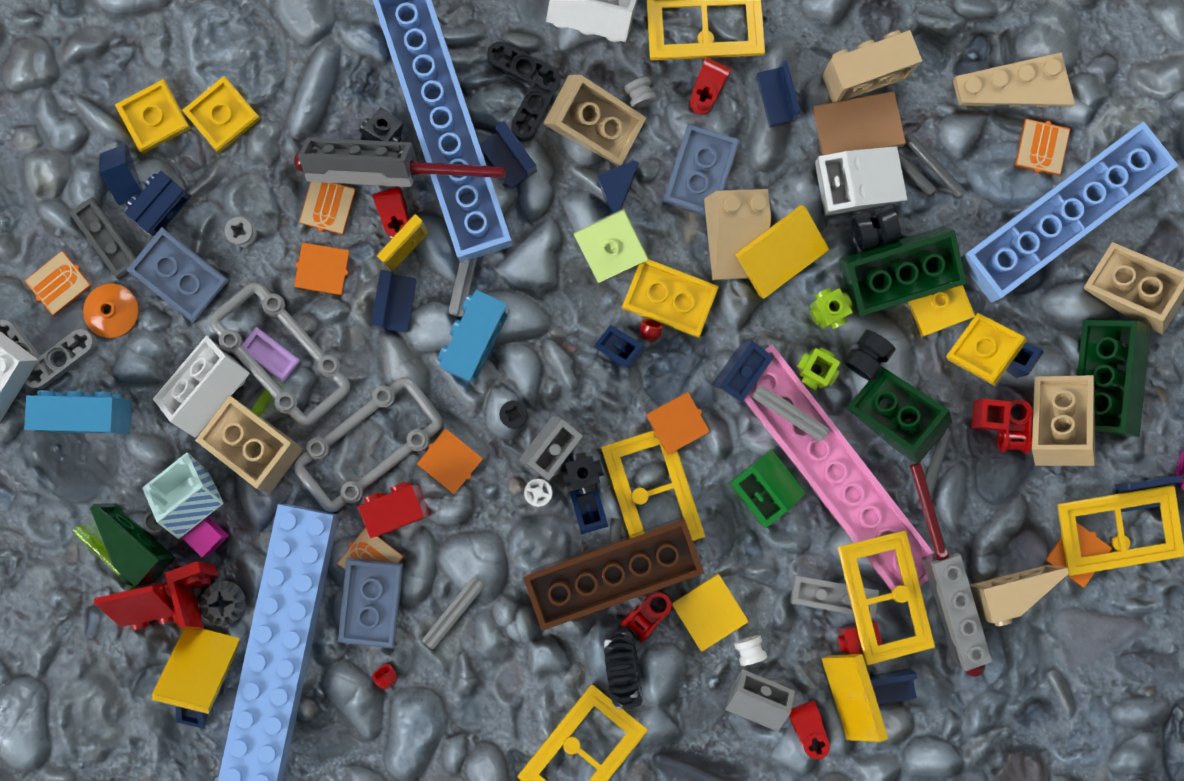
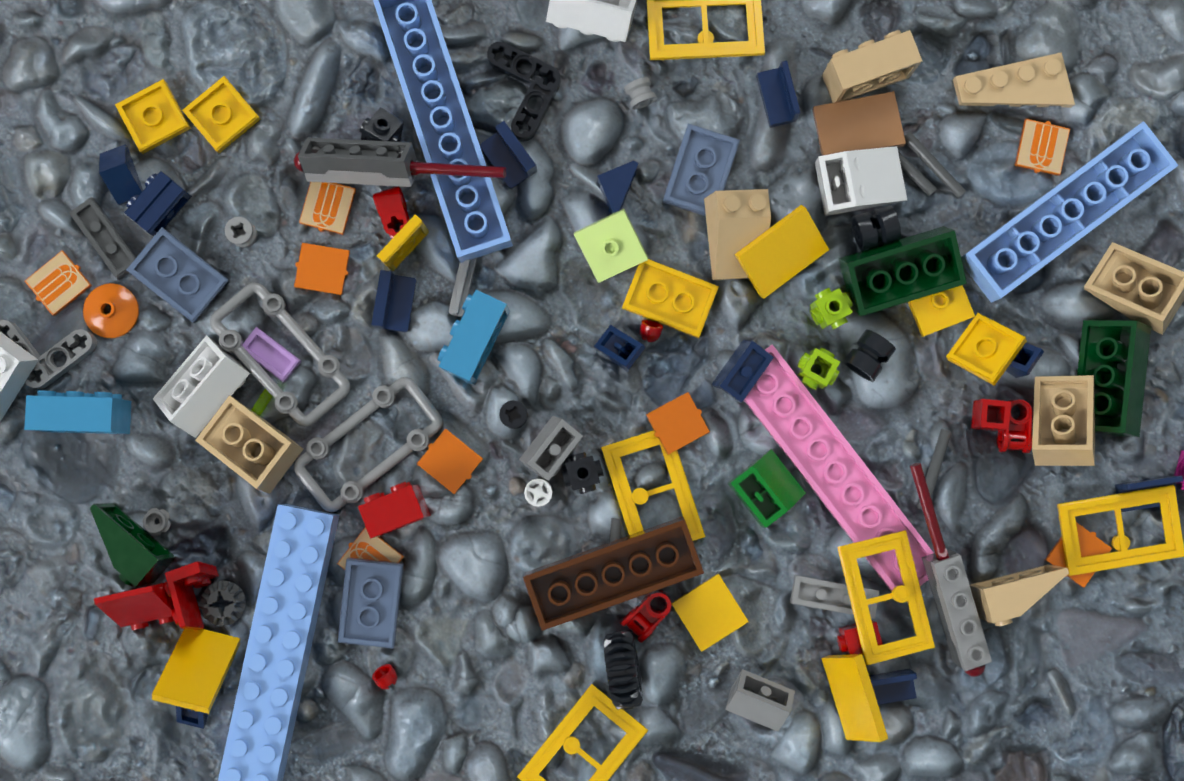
(94, 545): clear neon green bar -> none
(182, 495): light aqua container -> none
(205, 537): dark pink brick -> none
(453, 612): light grey axle -> none
(589, 510): dark blue slope -> none
(594, 119): tan slope -> none
(709, 83): red piece -> none
(750, 650): white wheel -> none
(790, 413): light grey axle -> none
(809, 725): red piece -> none
(901, 415): dark green slope -> none

